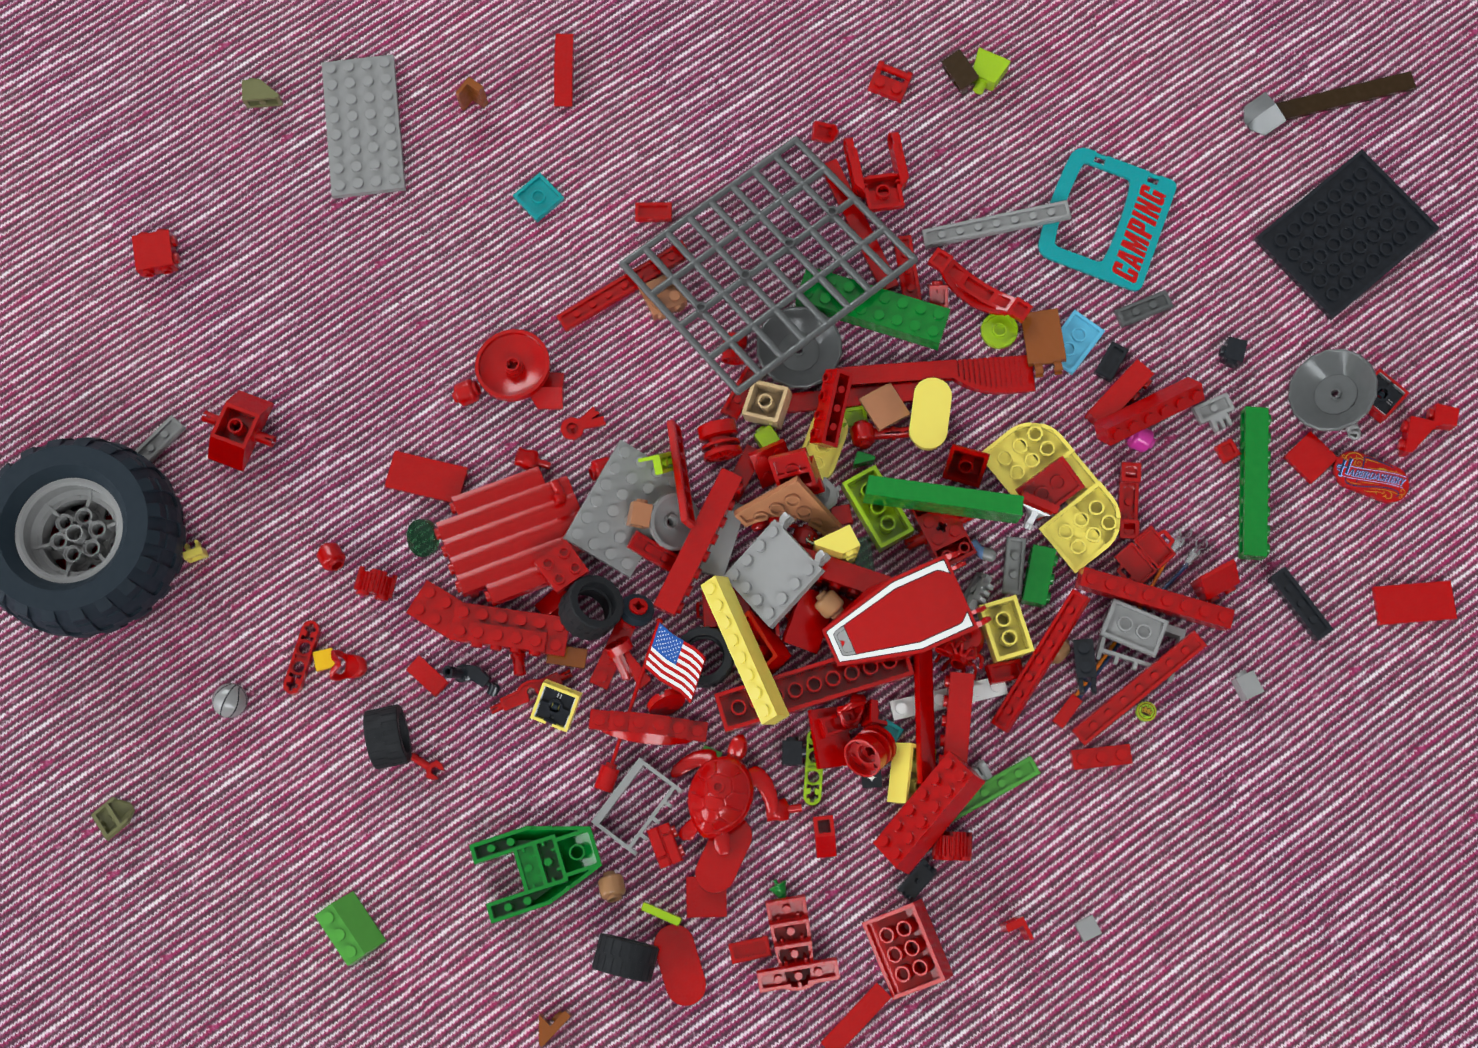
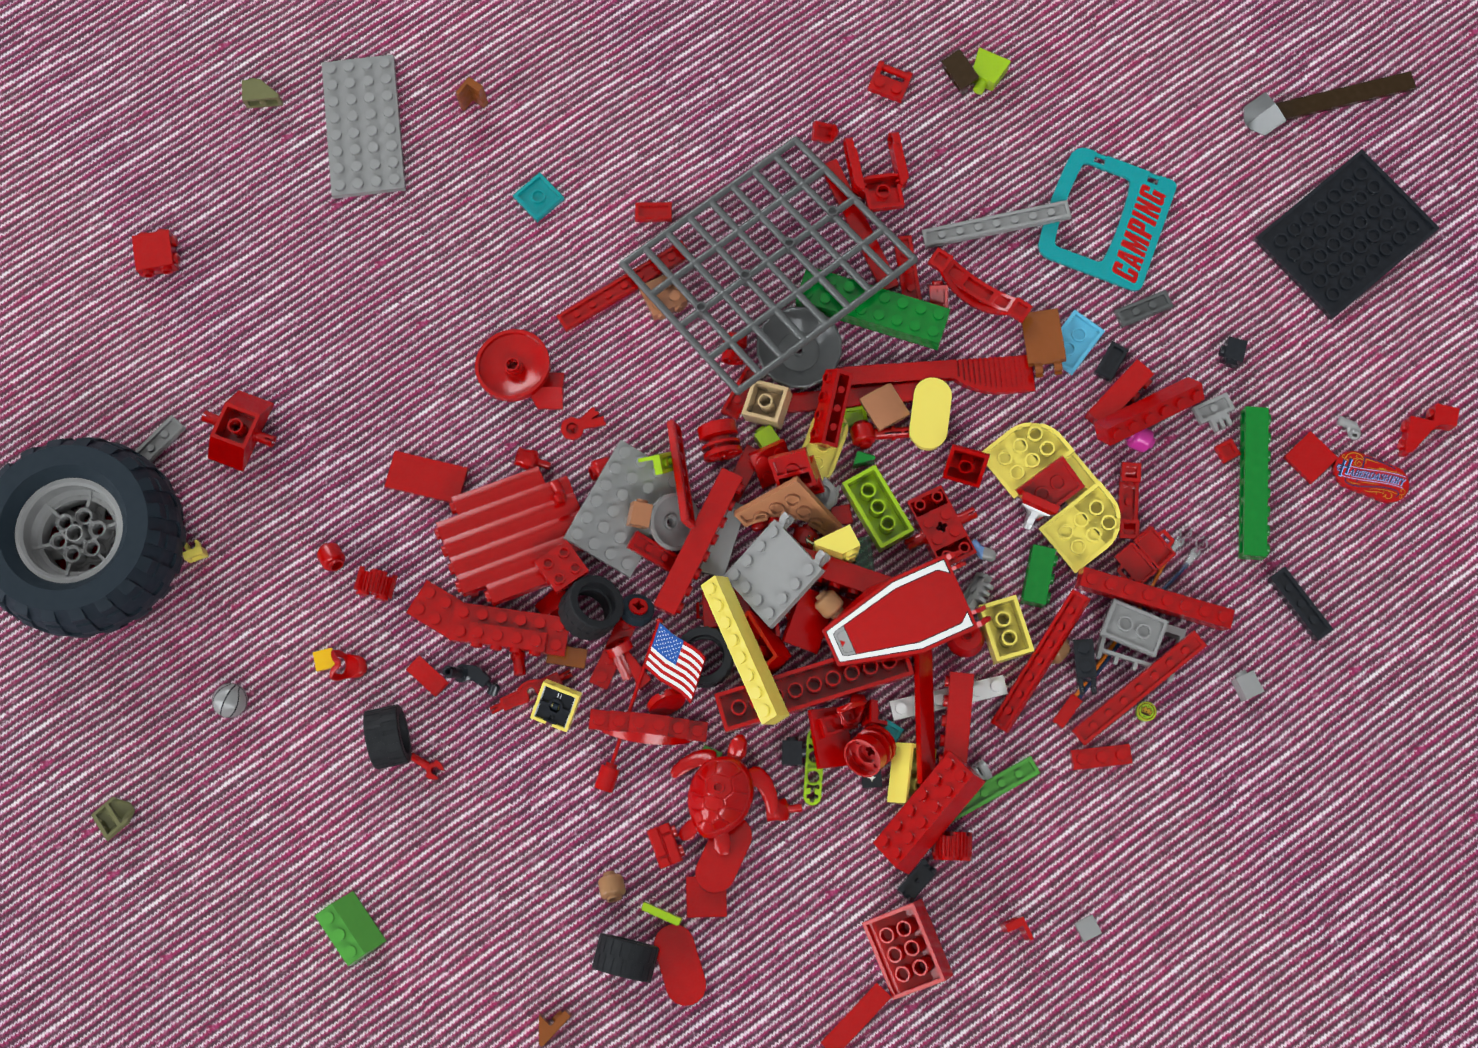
(298, 656): red beam -> none
(422, 538): clear green tile -> none
(466, 392): red head -> none
(548, 862): green wedge -> none
(563, 70): red slope -> none
(630, 776): light grey hinge -> none
(749, 949): red tile -> none
(779, 889): green piece -> none
(793, 949): red slope -> none
(824, 836): red slope -> none
(943, 499): green tile -> none
(960, 658): red animal -> none
(999, 331): lime tile -> none
(1003, 671): red tile -> none
(1013, 566): light grey tile -> none
(1216, 582): red slope -> none
(1322, 376): dark grey dish -> none
(1389, 396): piece -> none
(1414, 603): red tile -> none

